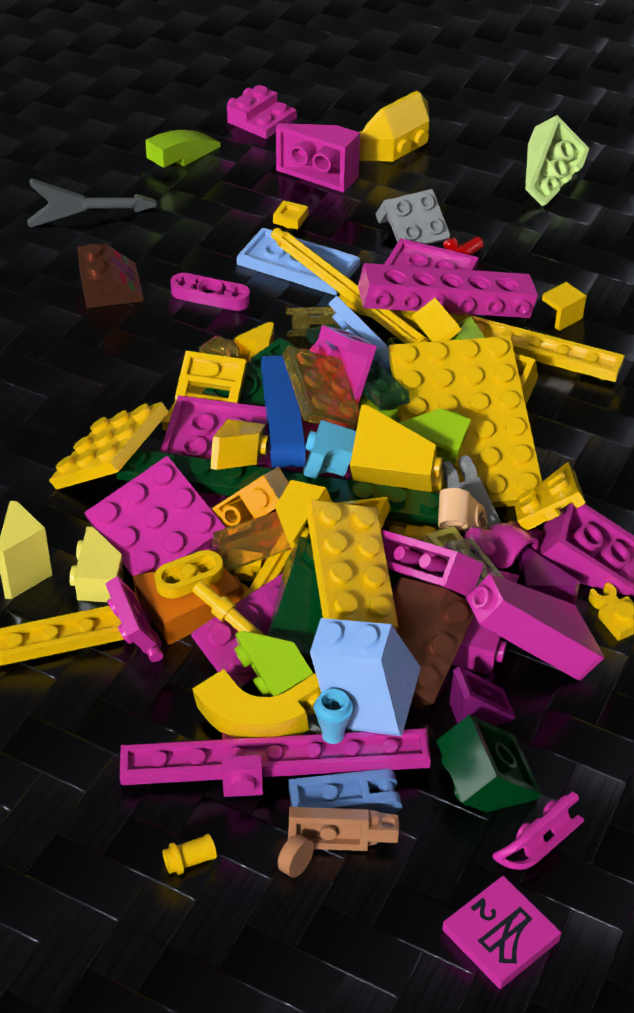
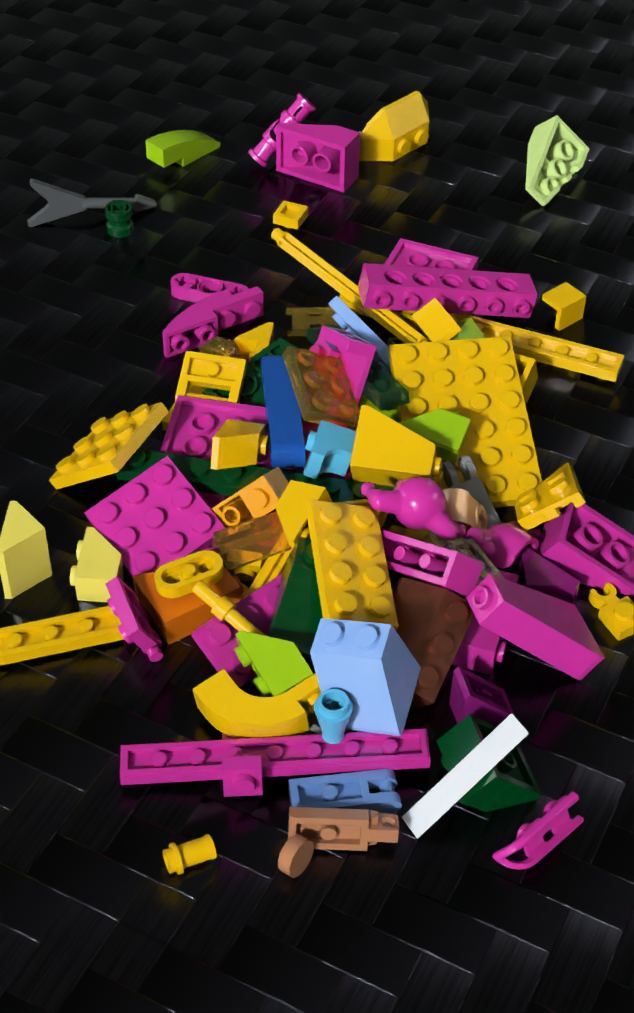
(107, 276): copper slope -> none
(119, 218): none -> dark green wheel
(208, 316): none -> dark pink slope
(259, 111): dark pink plate -> none
(267, 145): none -> dark pink piece
(267, 257): light blue tile -> none
(415, 217): light grey bracket -> none
(417, 505): none -> dark pink piece
(465, 775): none -> white sticker
(468, 248): red arm -> none
(501, 932): dark pink tile -> none

